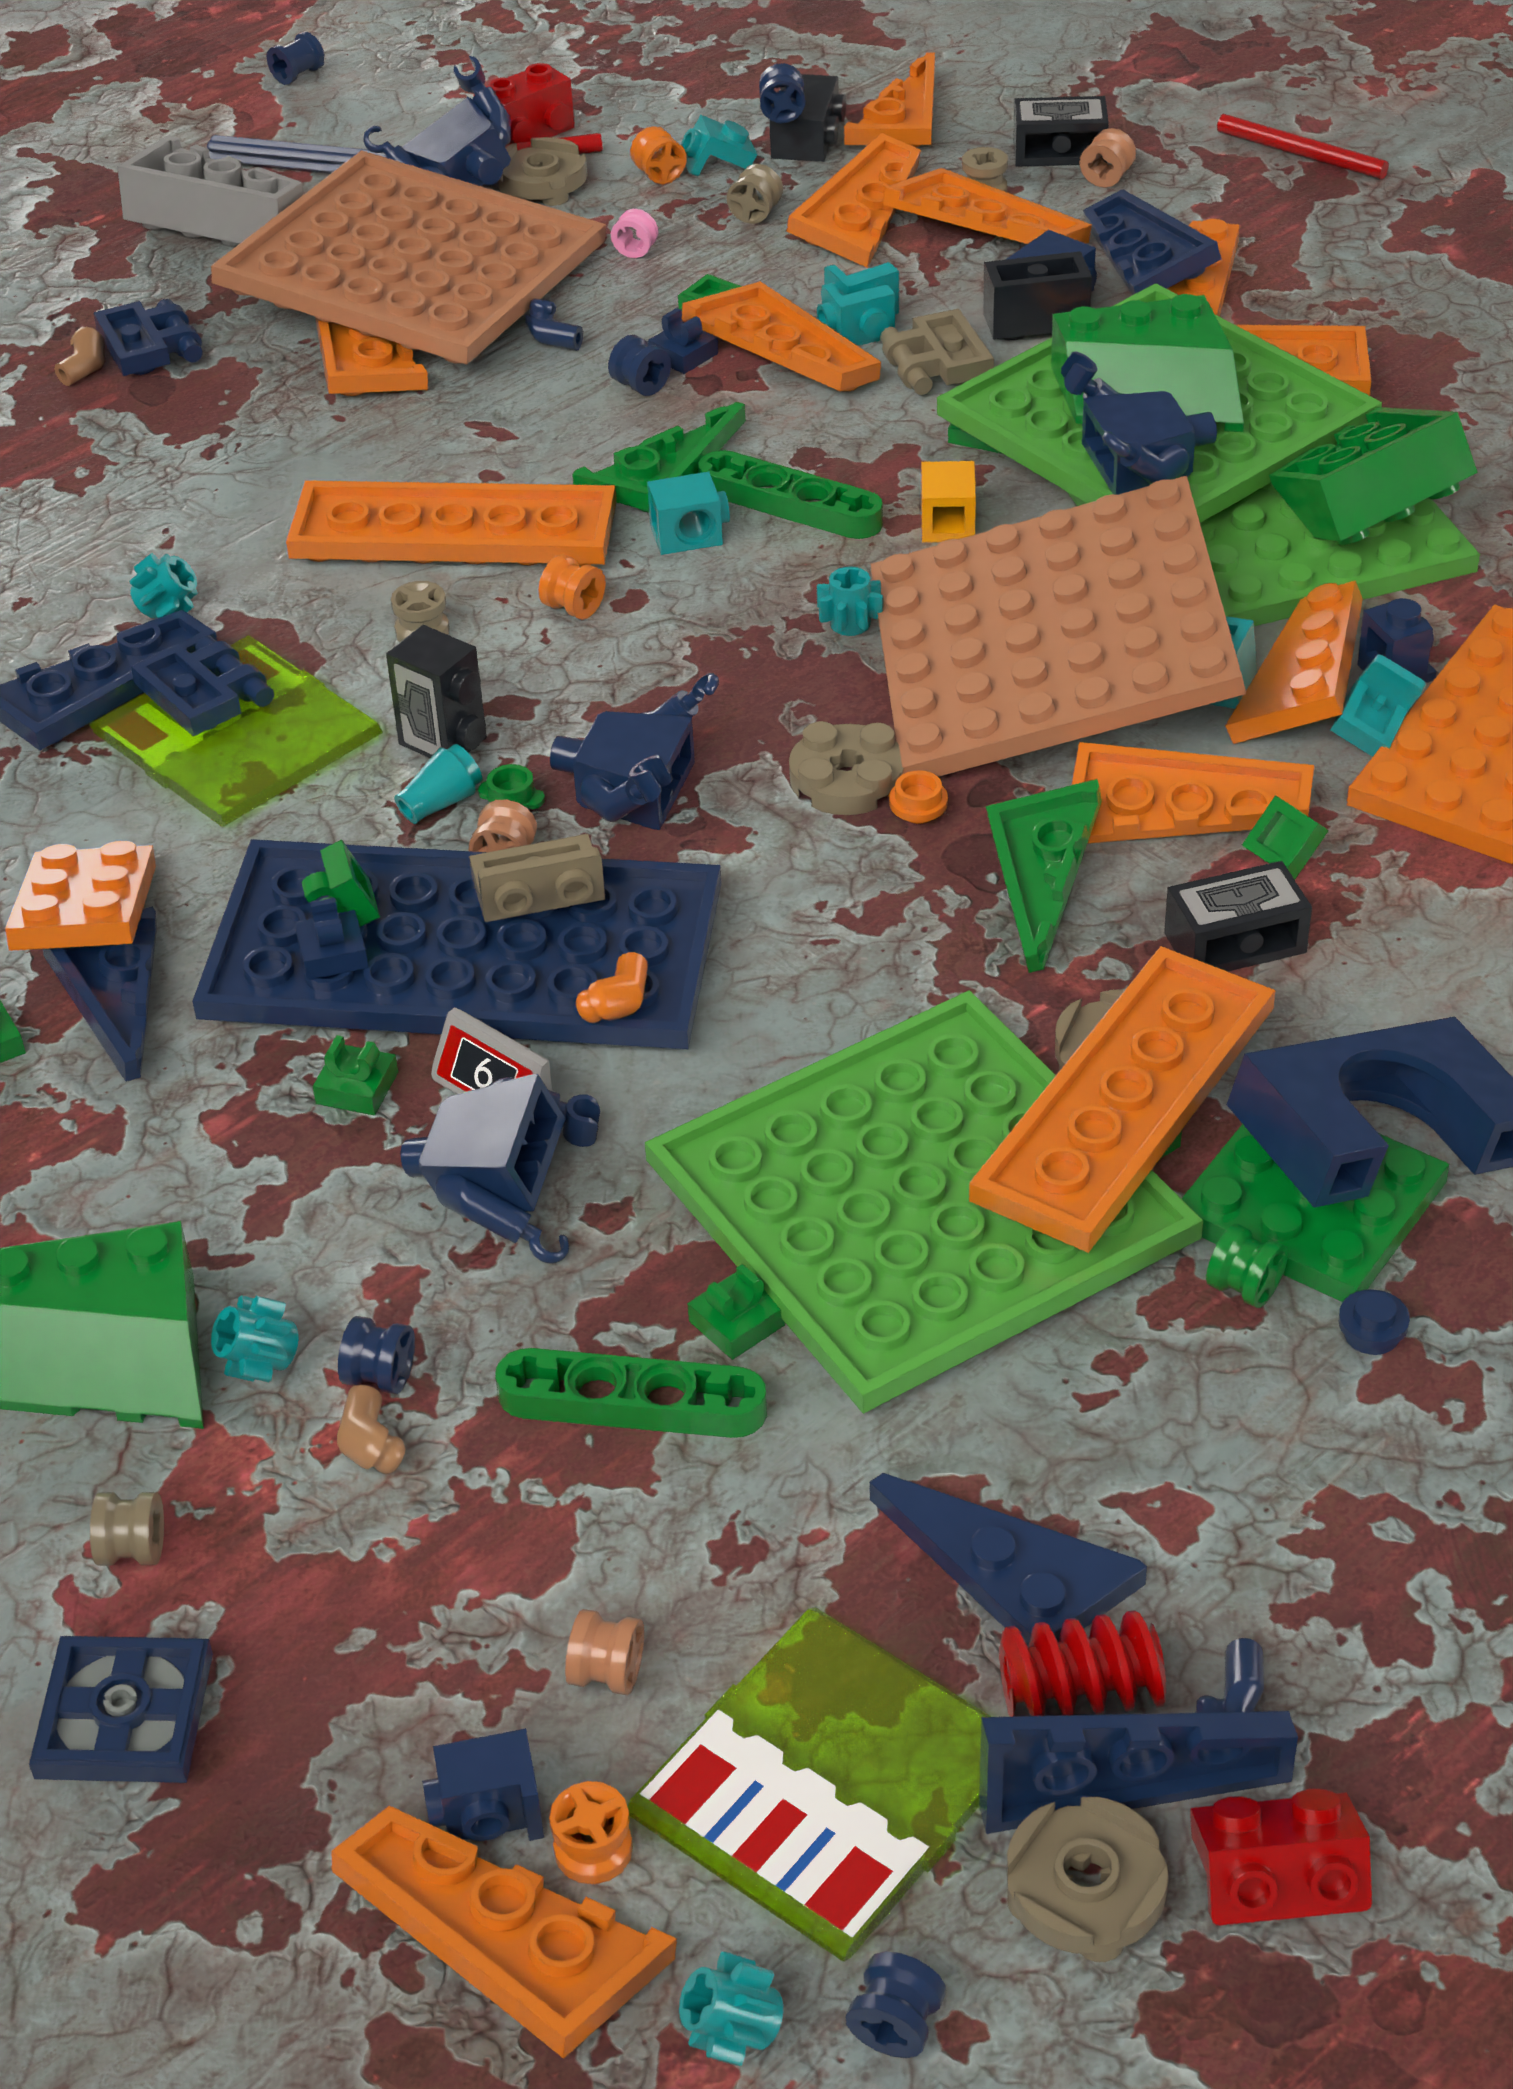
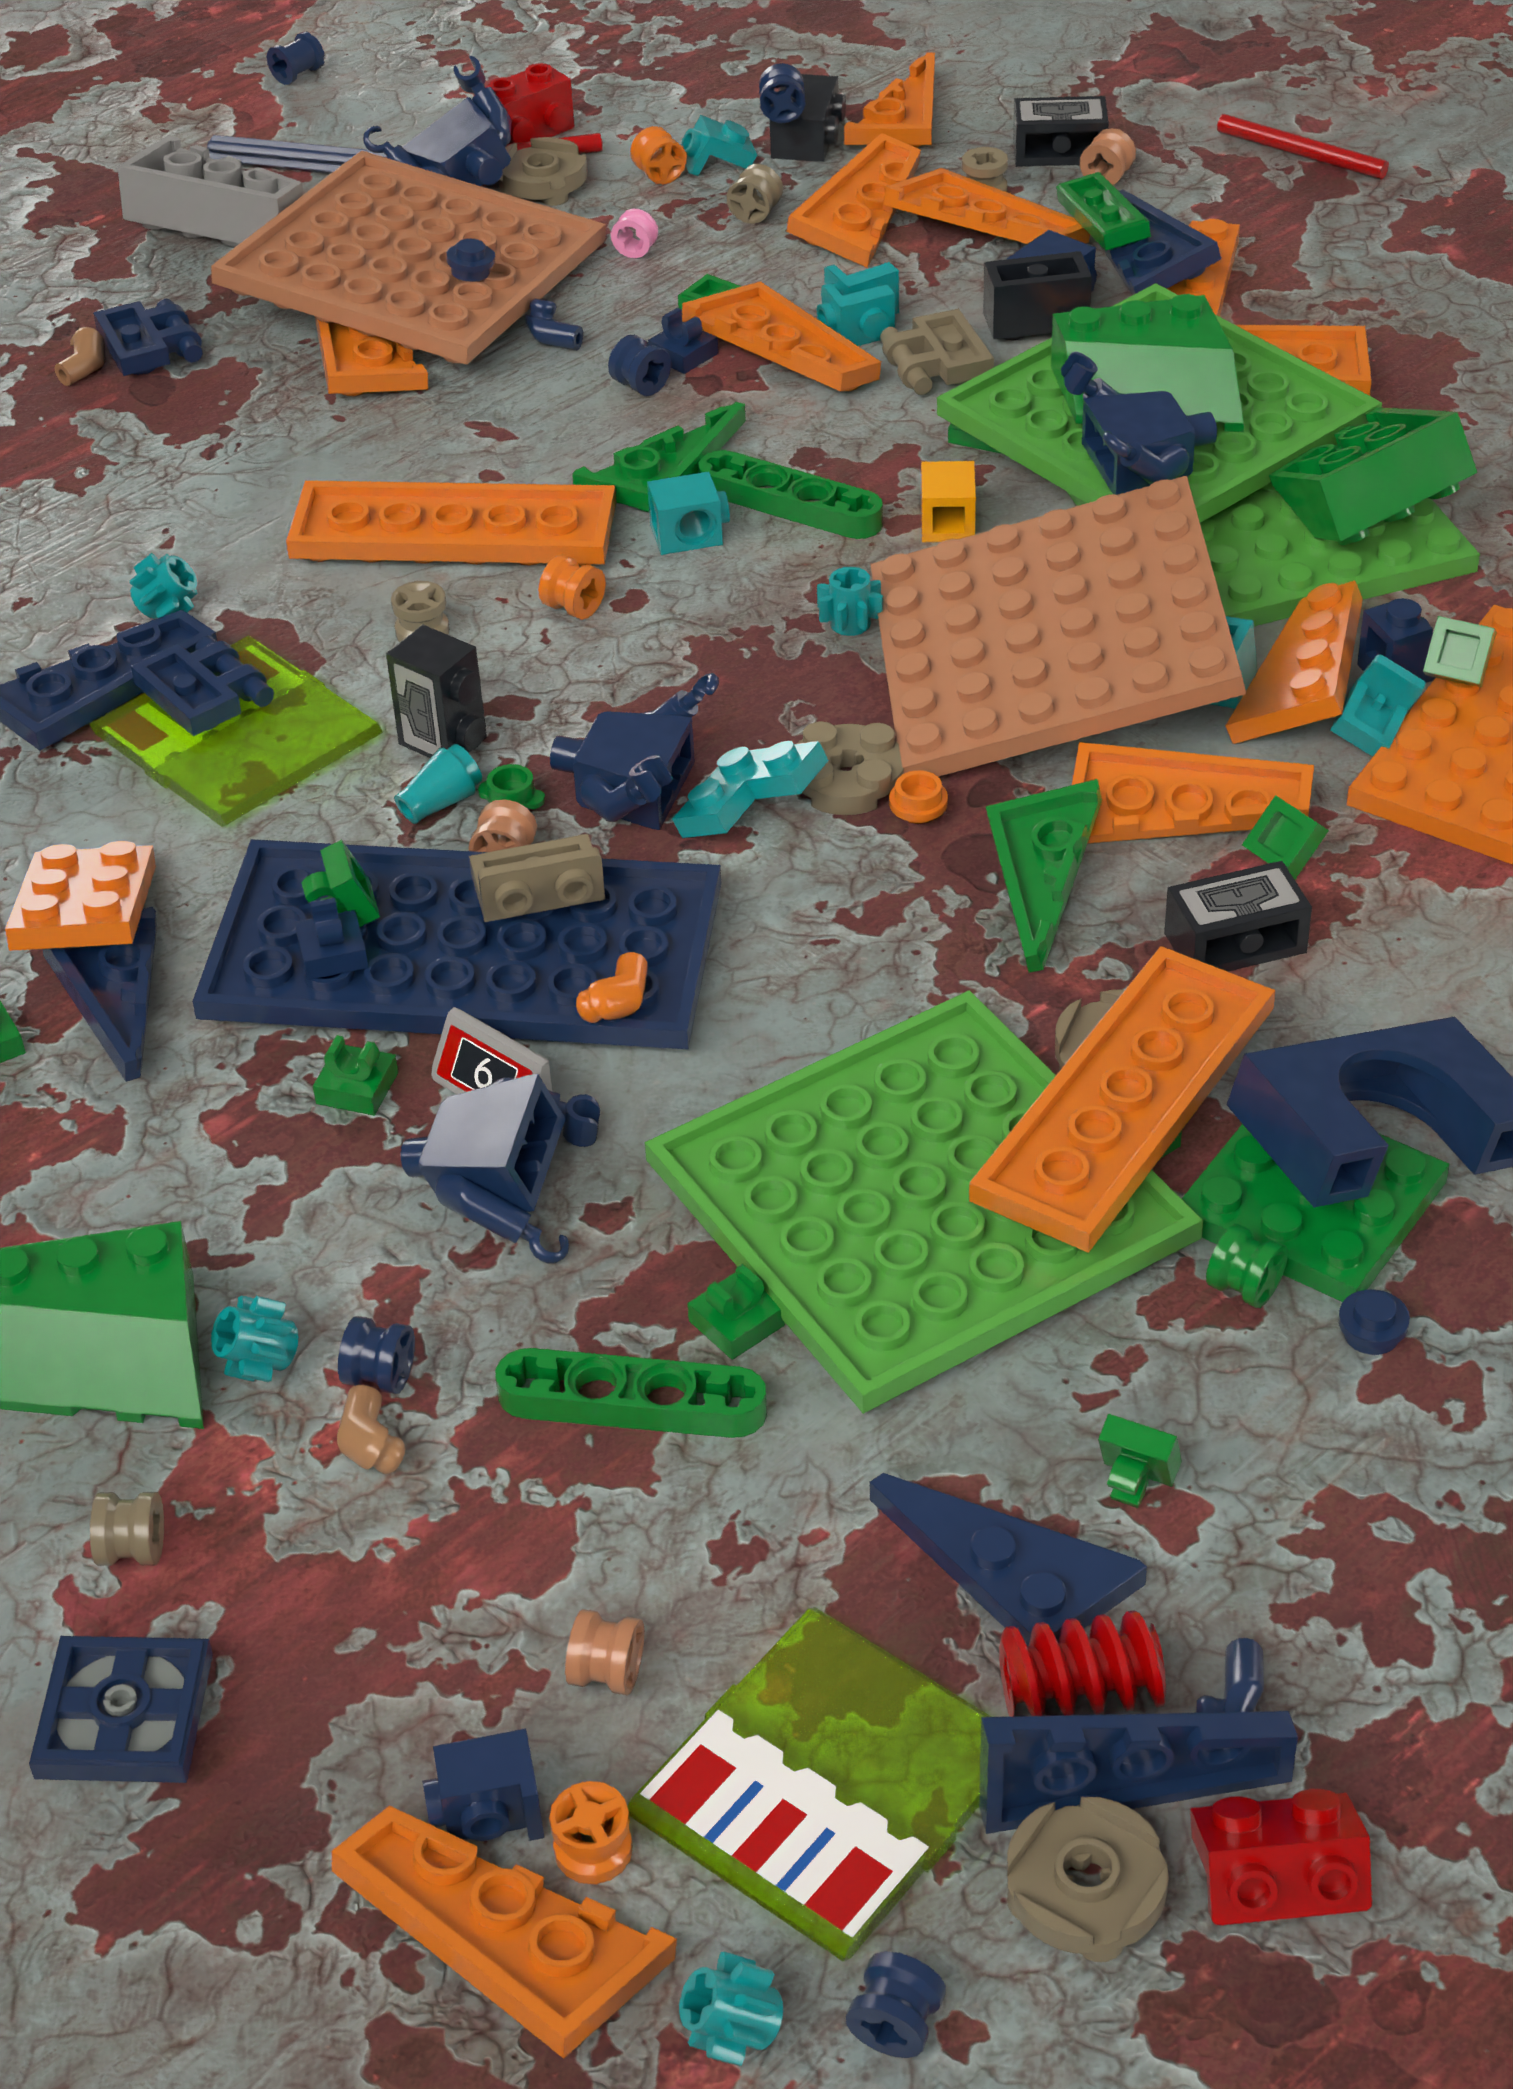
(470, 260): none -> dark blue plate
(744, 777): none -> teal plate
(1103, 211): none -> green tile
(1137, 1456): none -> green tile
(1459, 651): none -> plate

